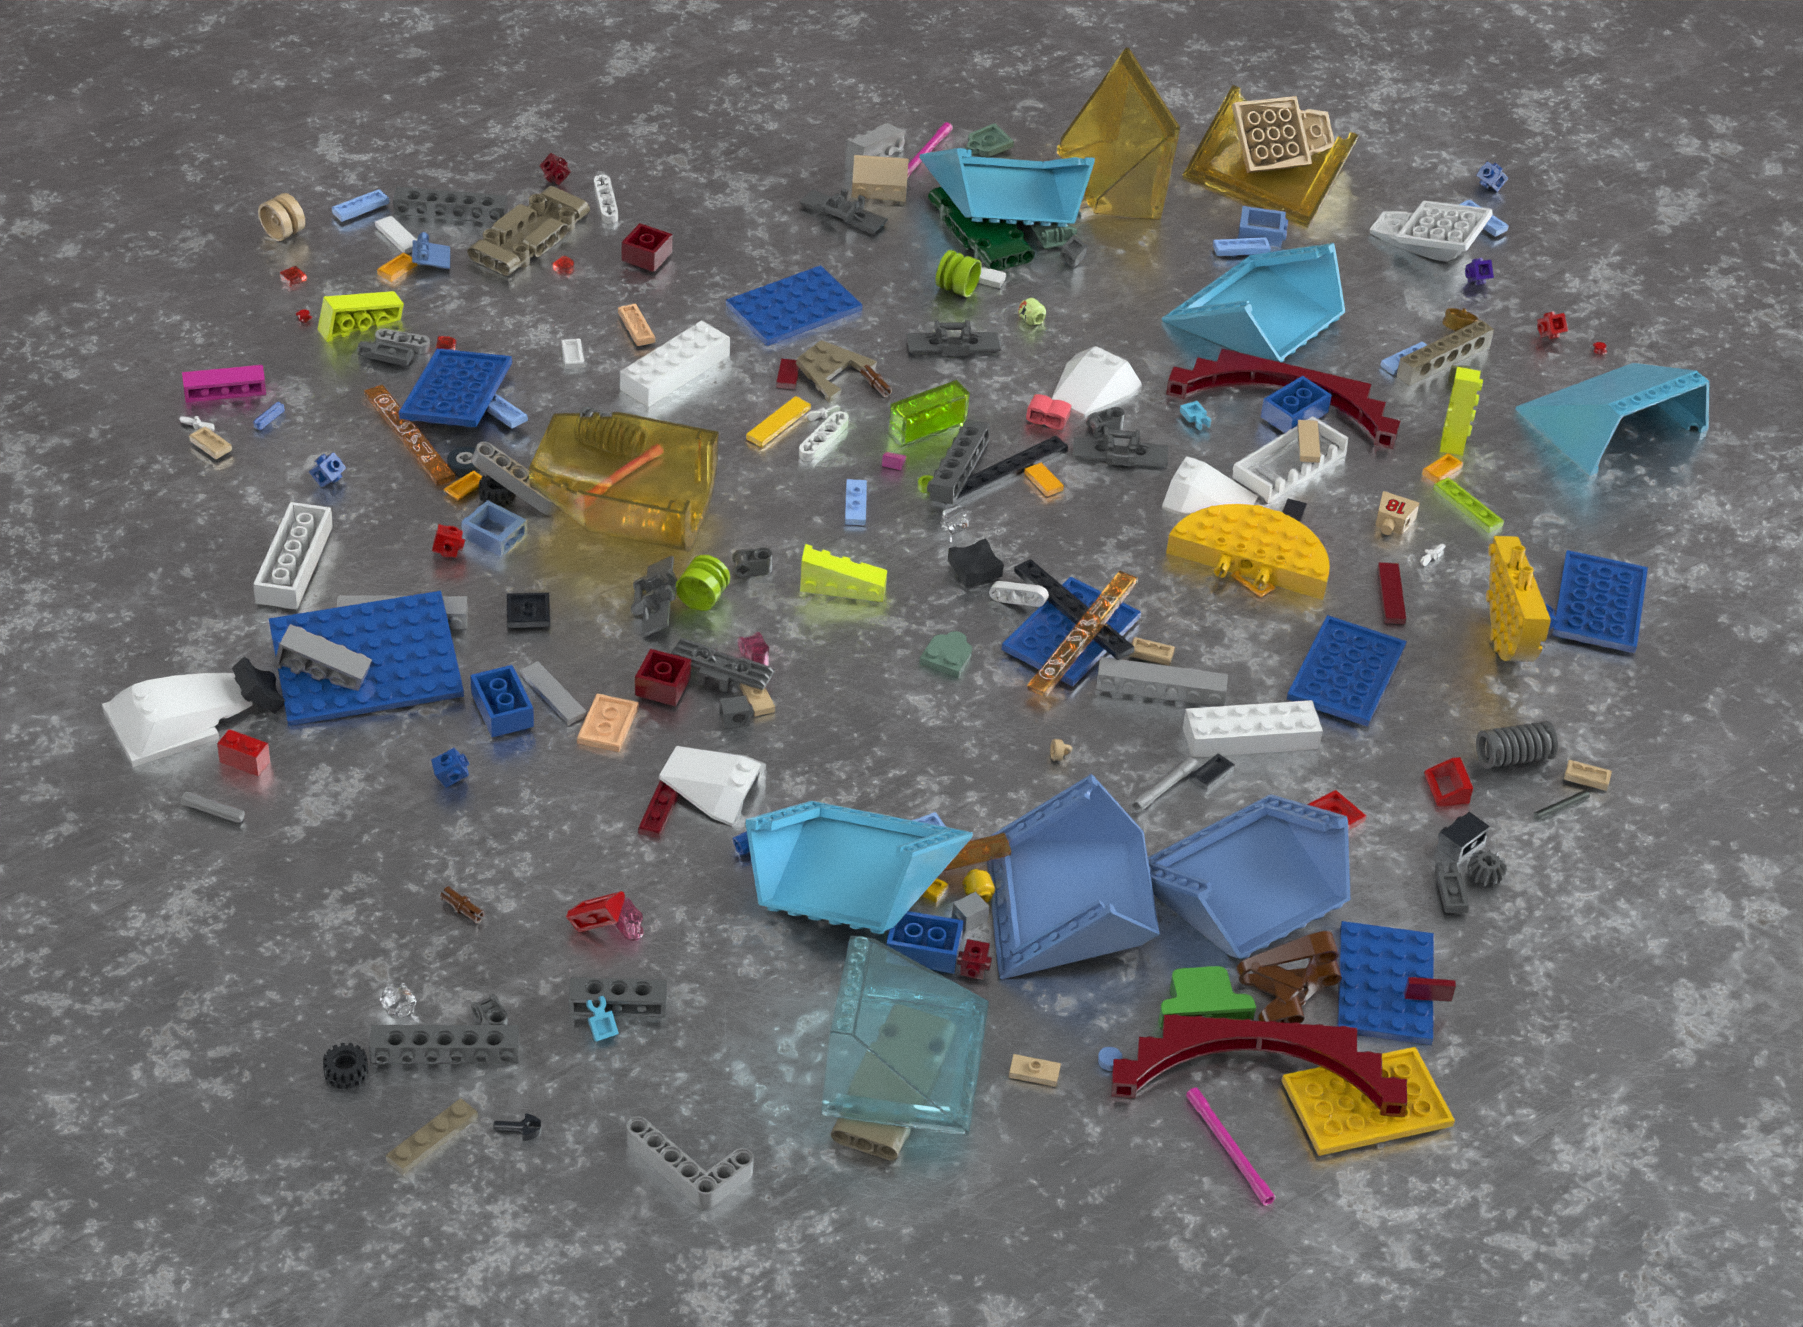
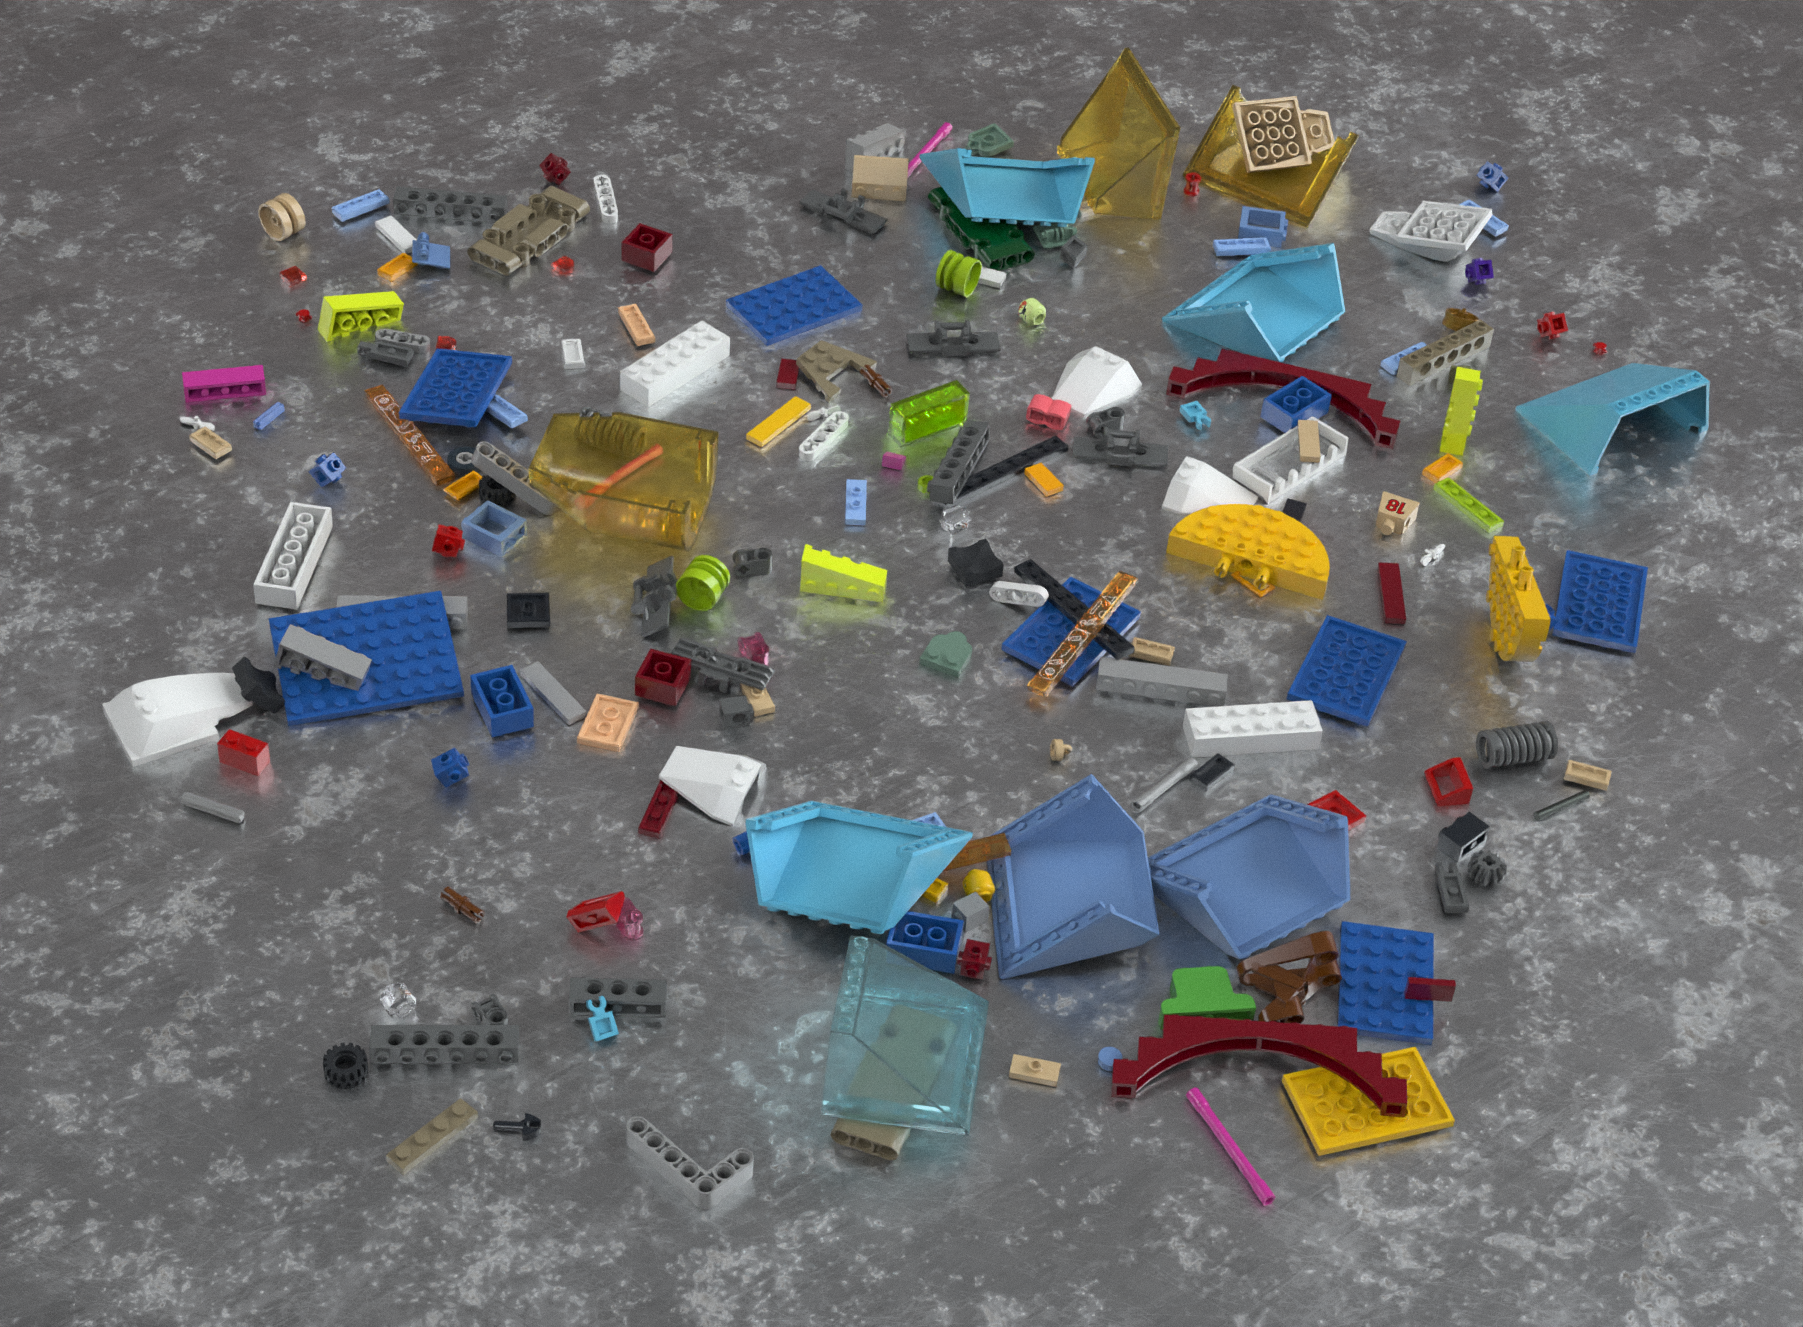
(1192, 184): none -> red bush

